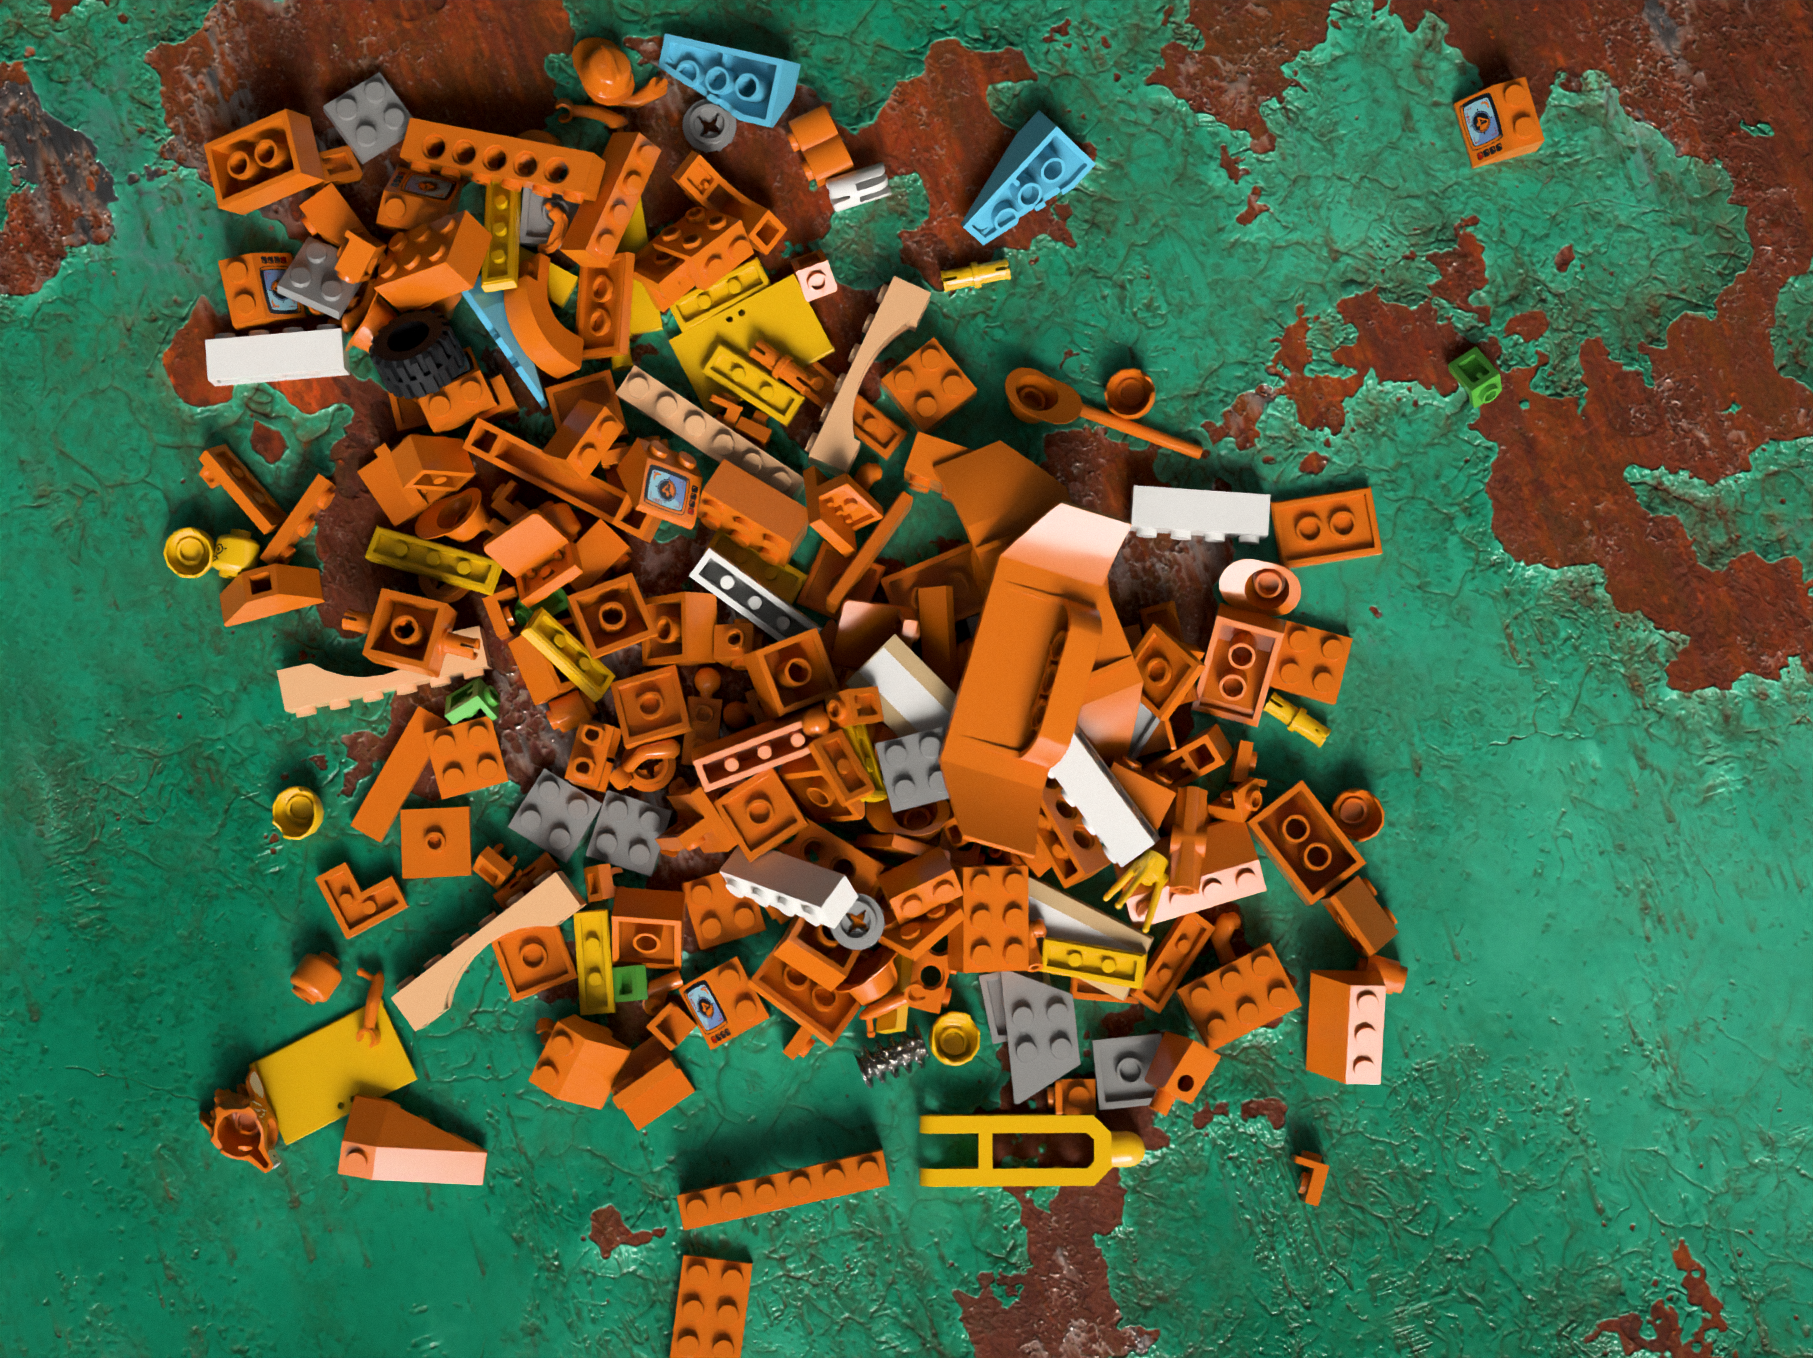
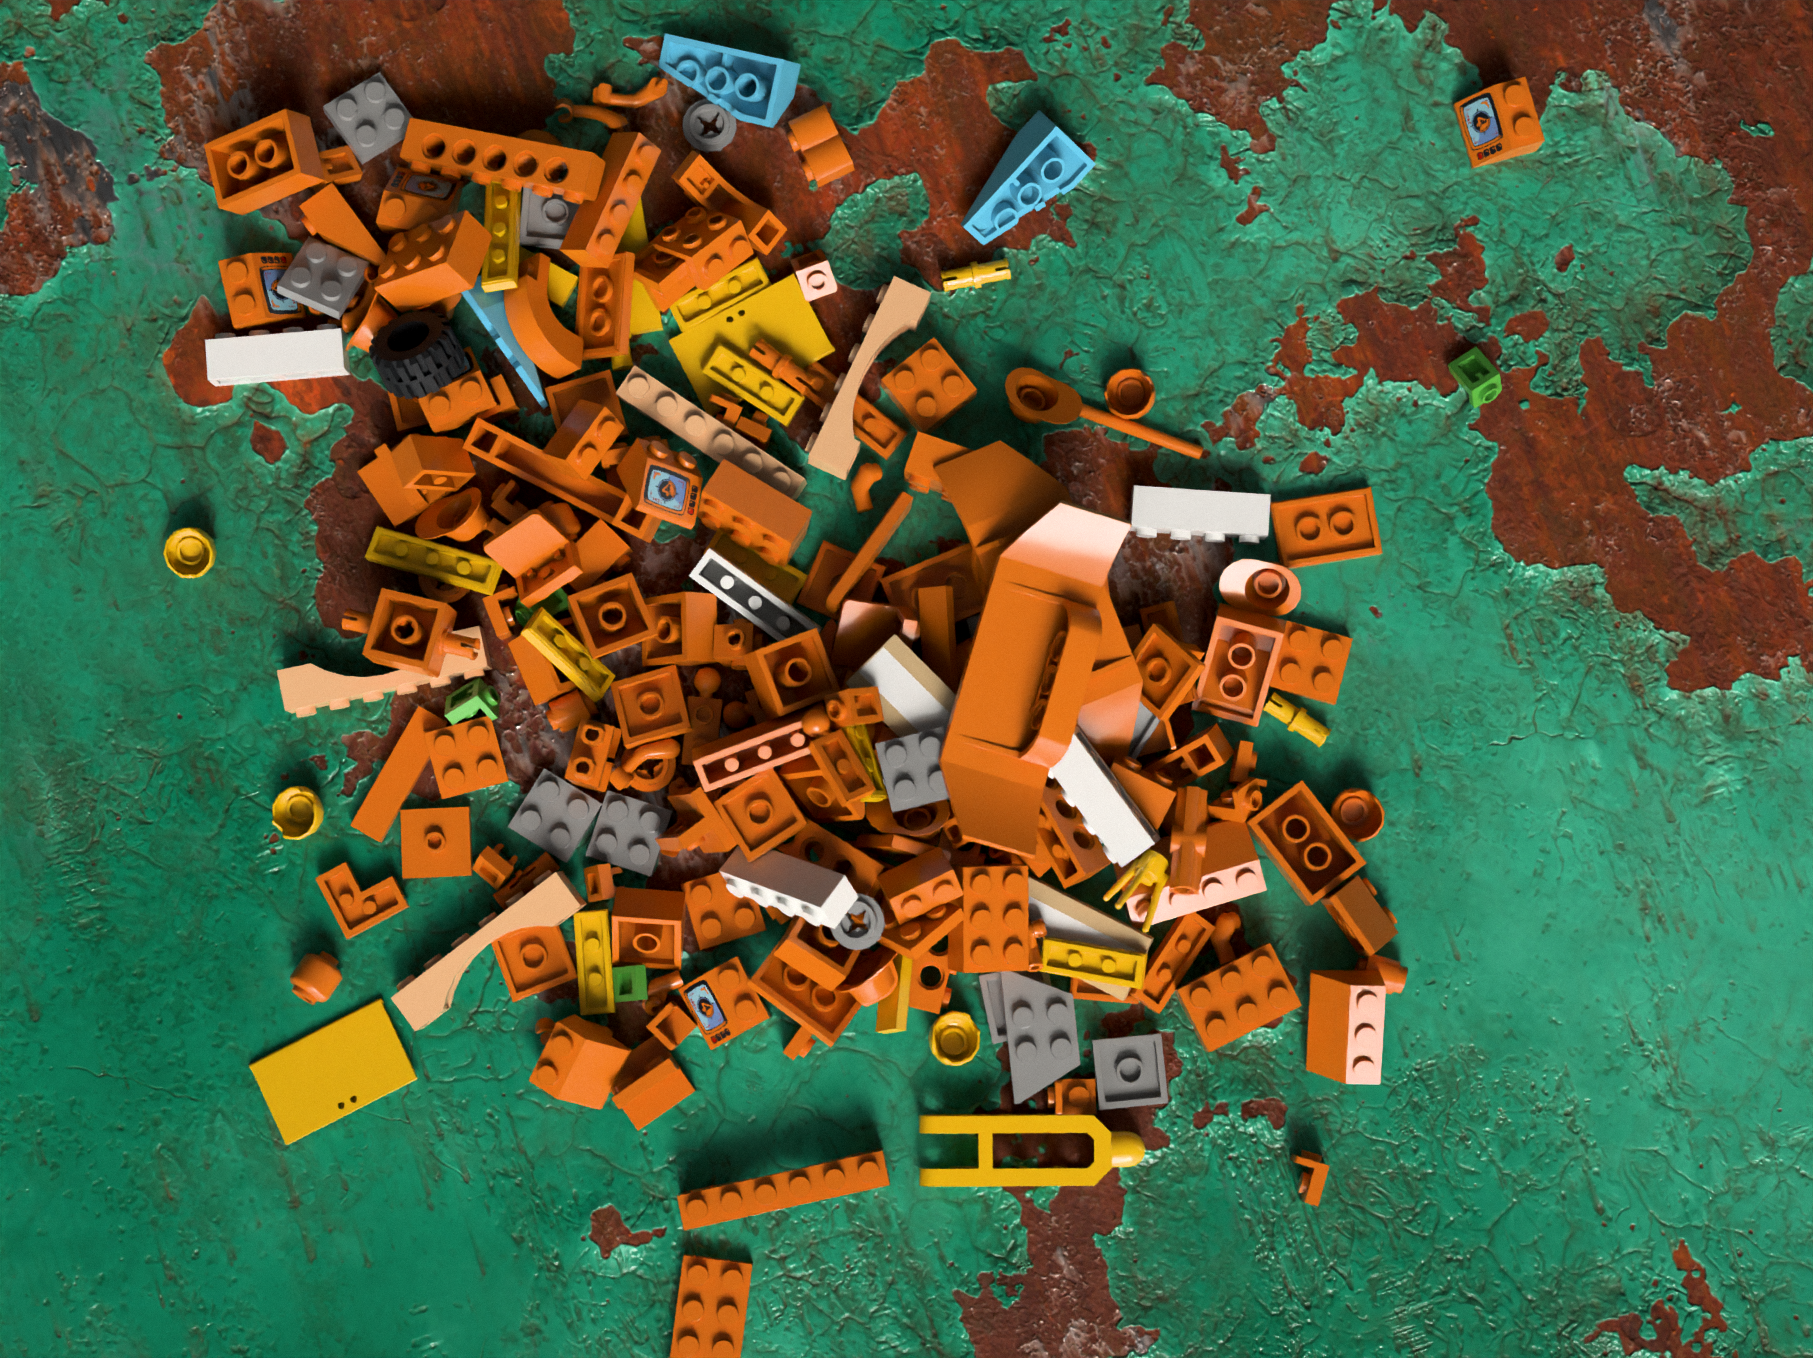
(225, 469): orange hinge -> none
(235, 553): yellow head -> none
(244, 1123): orange piece -> none
(270, 592): orange slope -> none
(299, 522): orange plate -> none
(358, 256): orange brick -> none
(372, 1005): orange piece -> none
(398, 1146): orange wedge -> none
(558, 232): orange piece -> none
(603, 71): orange piece -> none
(838, 508): orange bracket -> none
(858, 187): white arm -> none
(888, 1005): orange piece -> none
(892, 1056): clear smoke piece -> none
(1178, 1071): orange torso -> none

